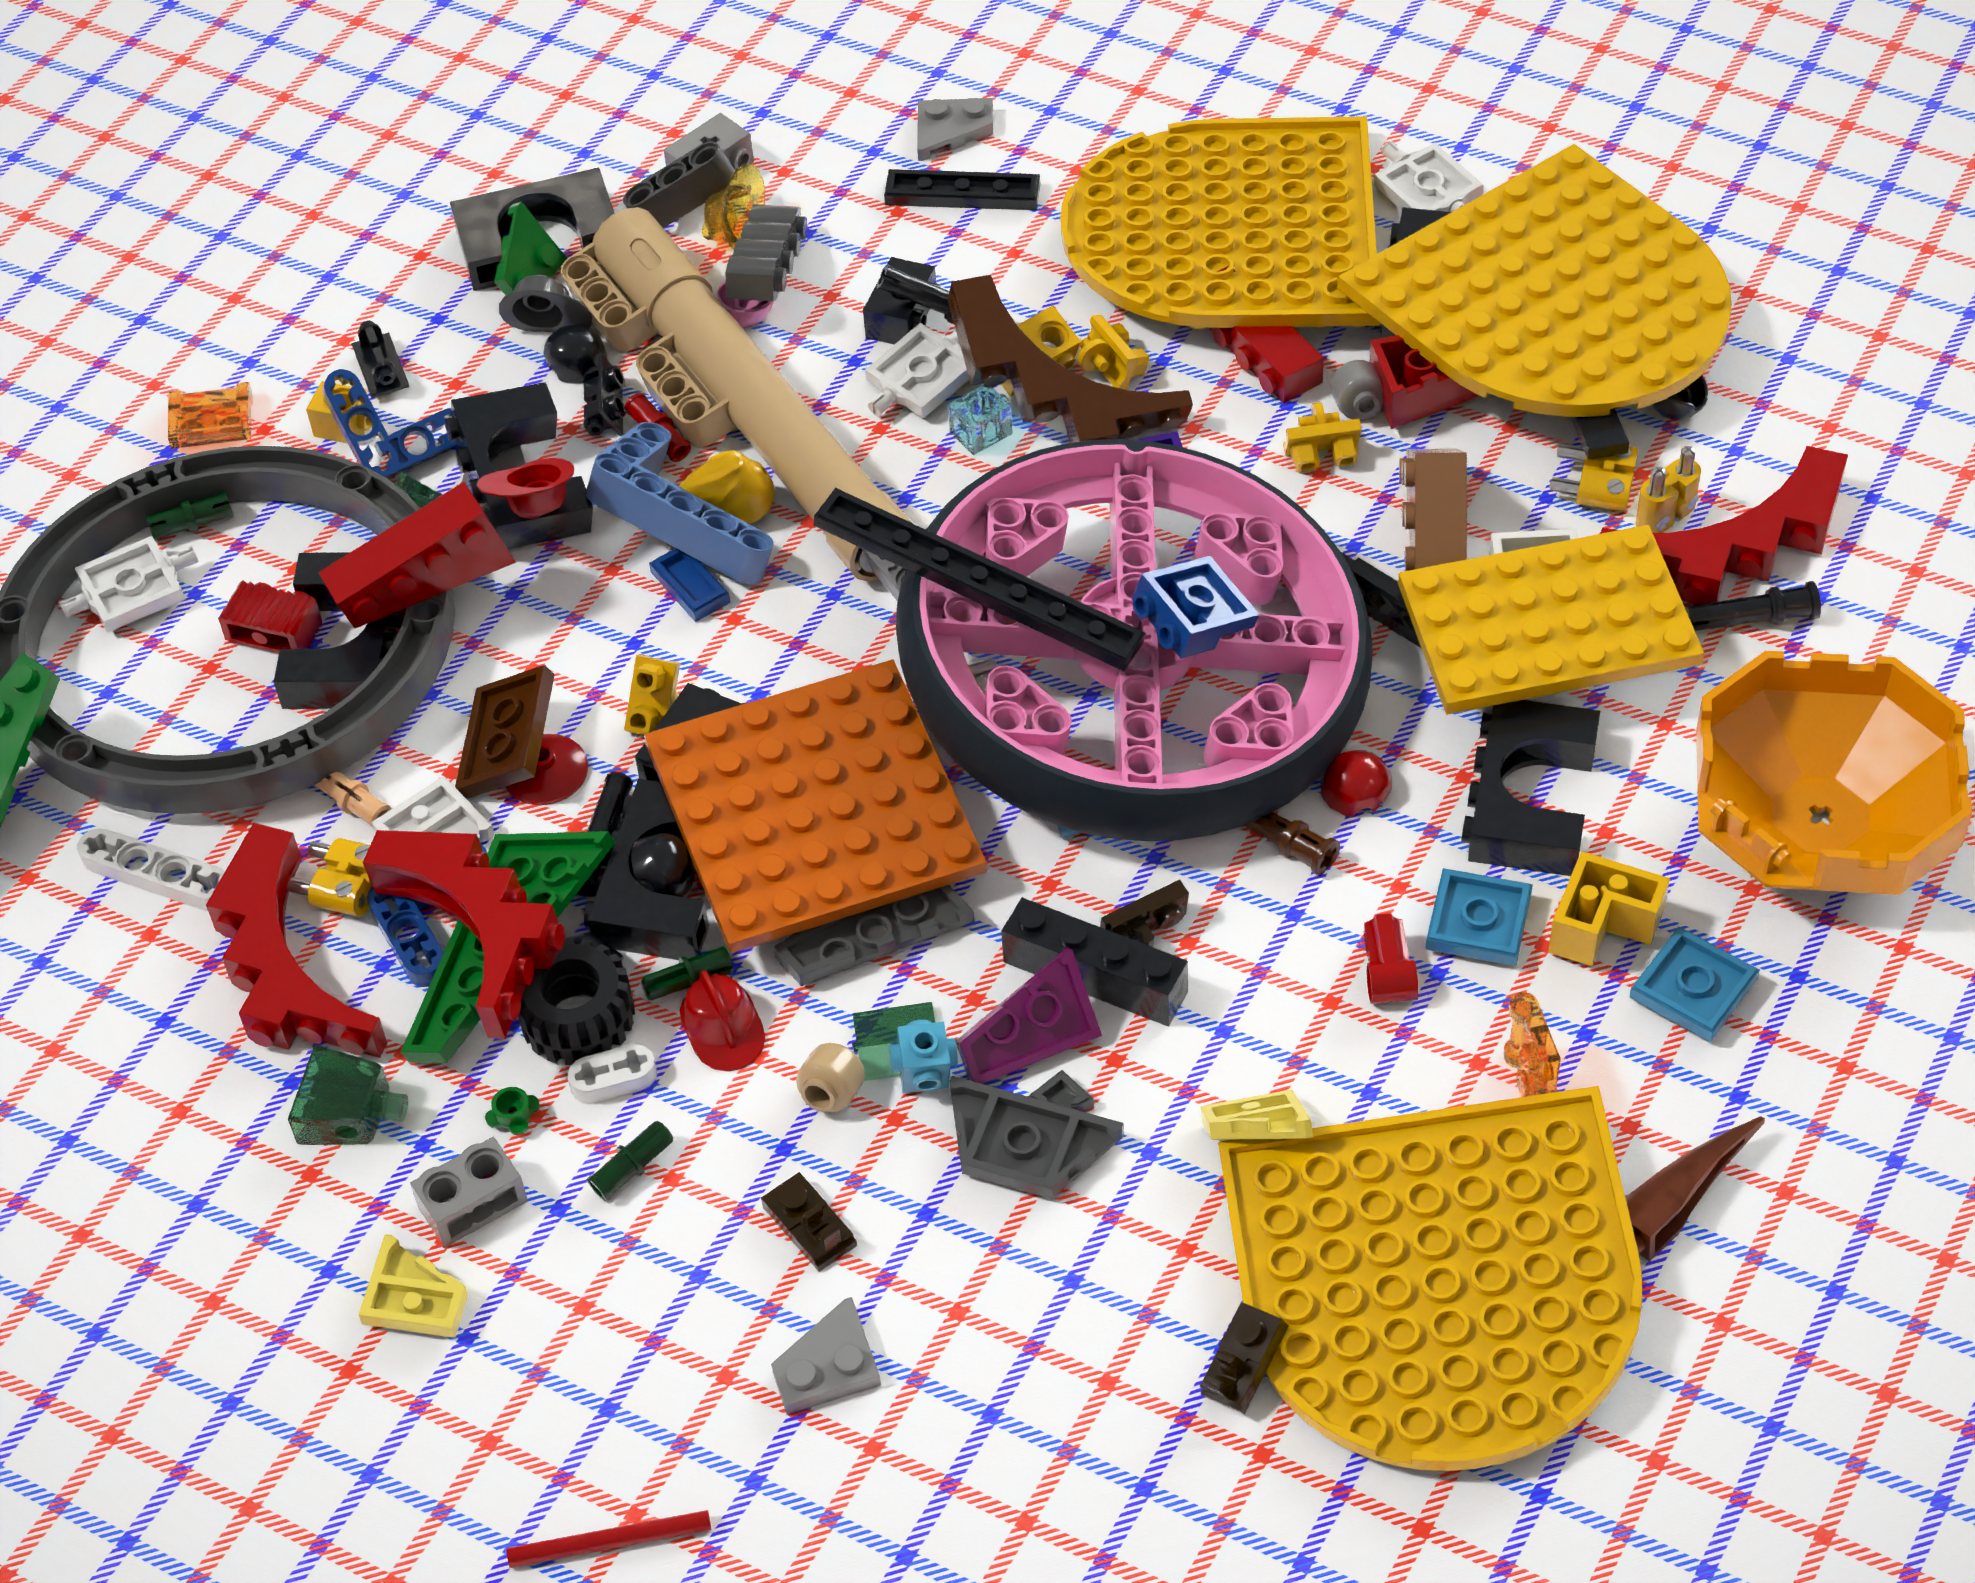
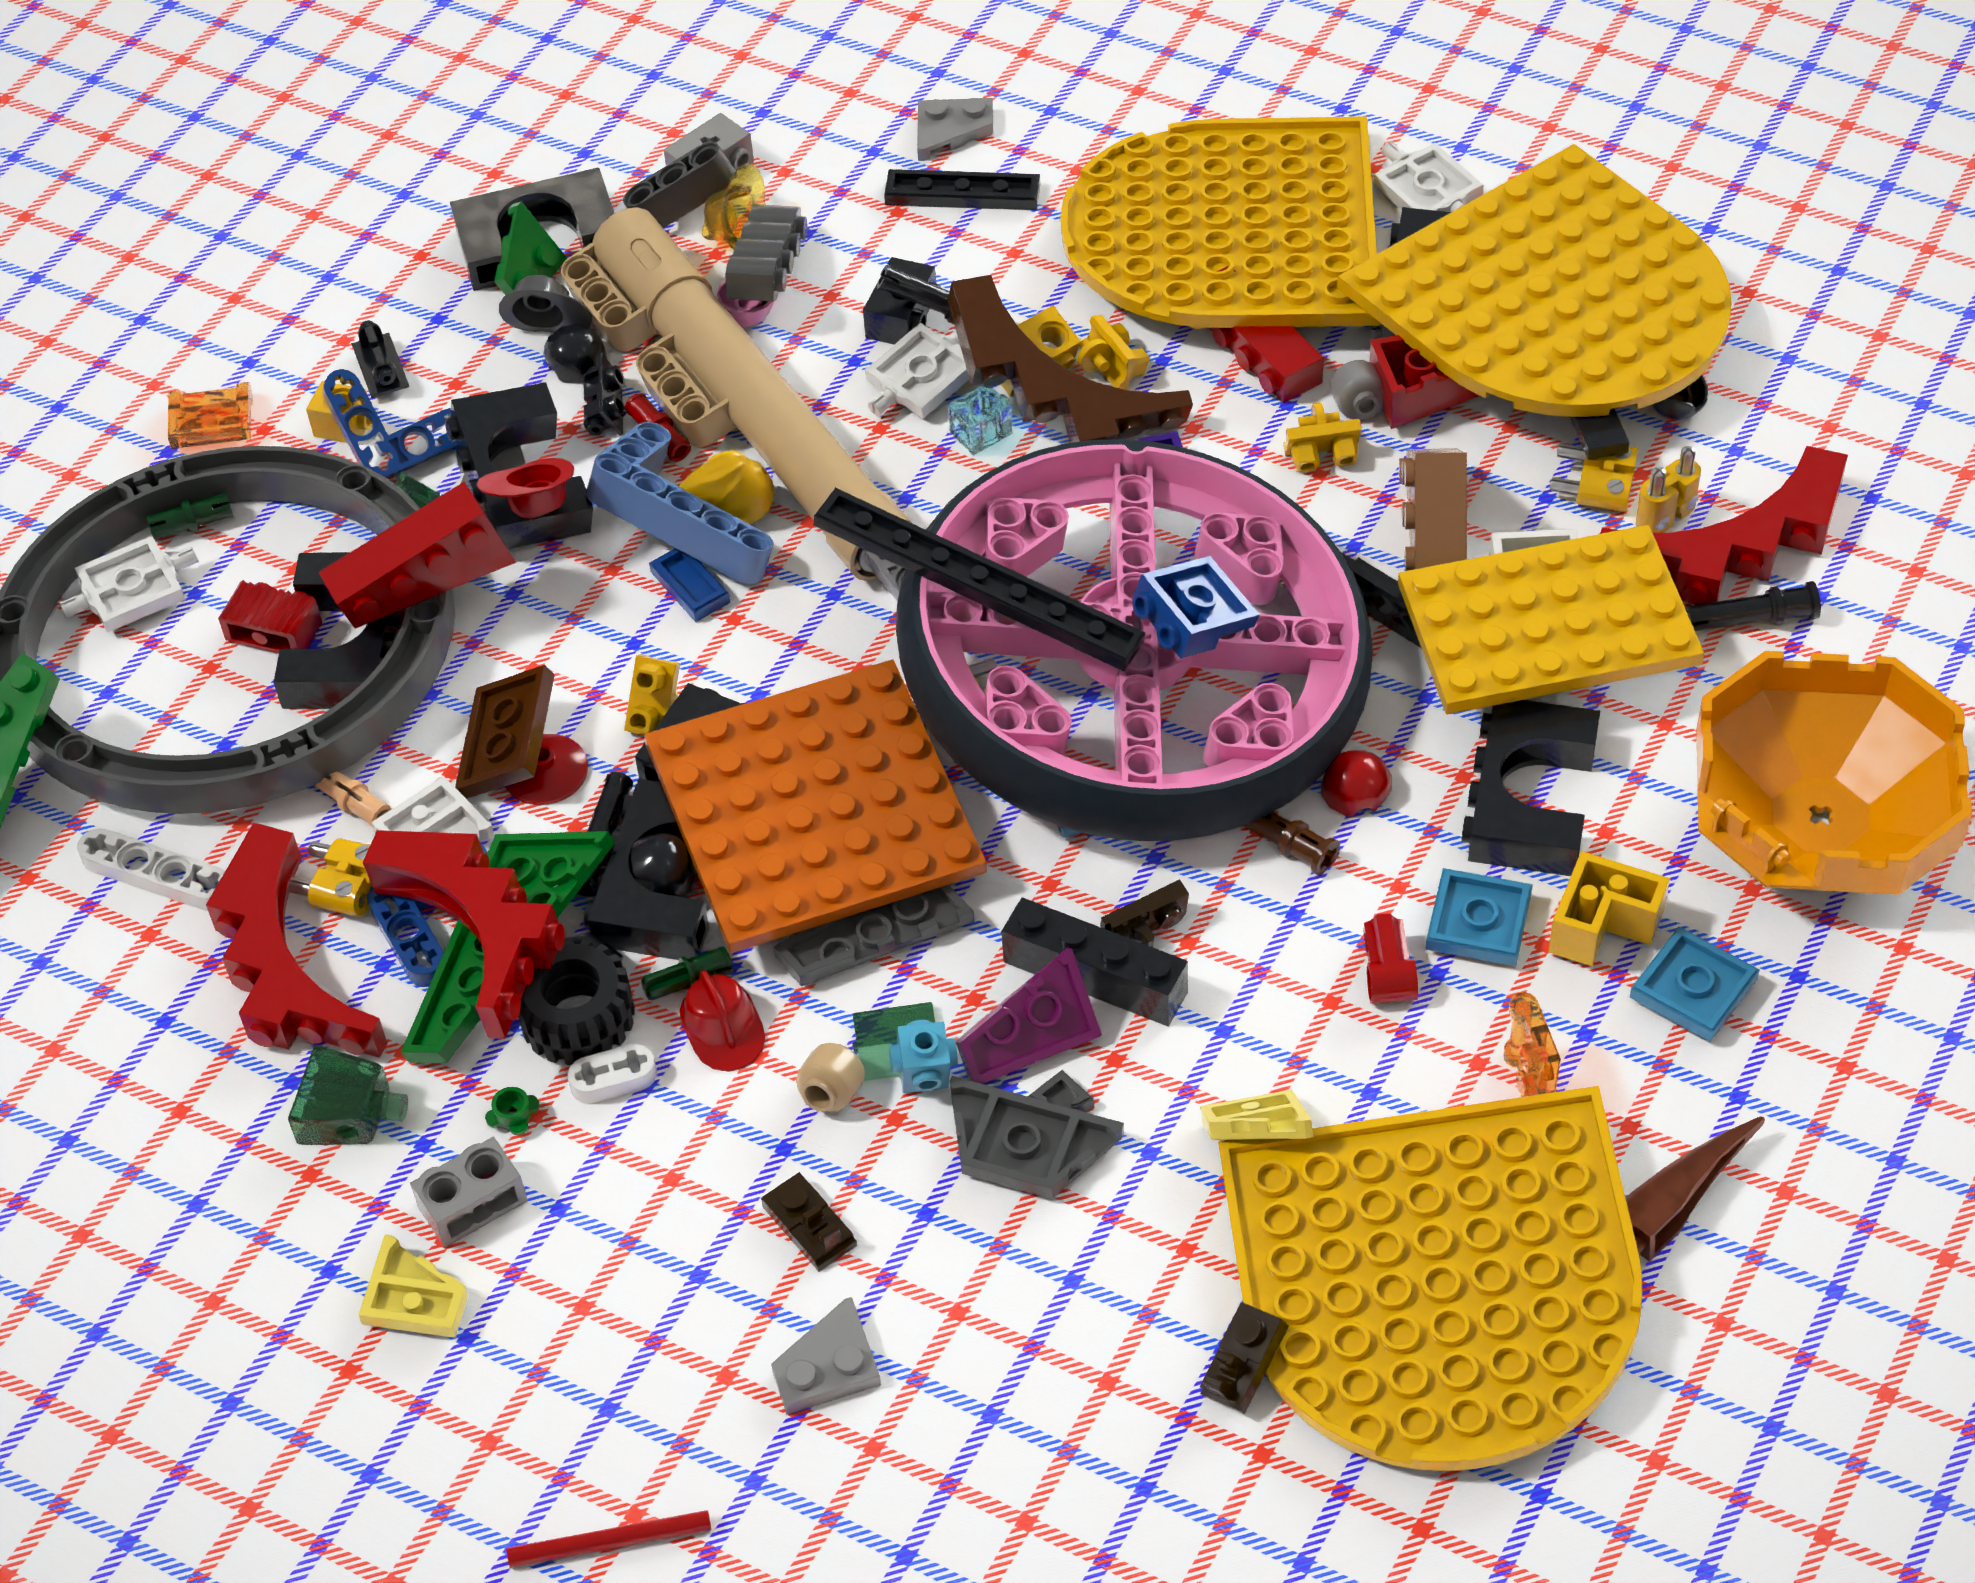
(630, 1160): dark green axle -> none

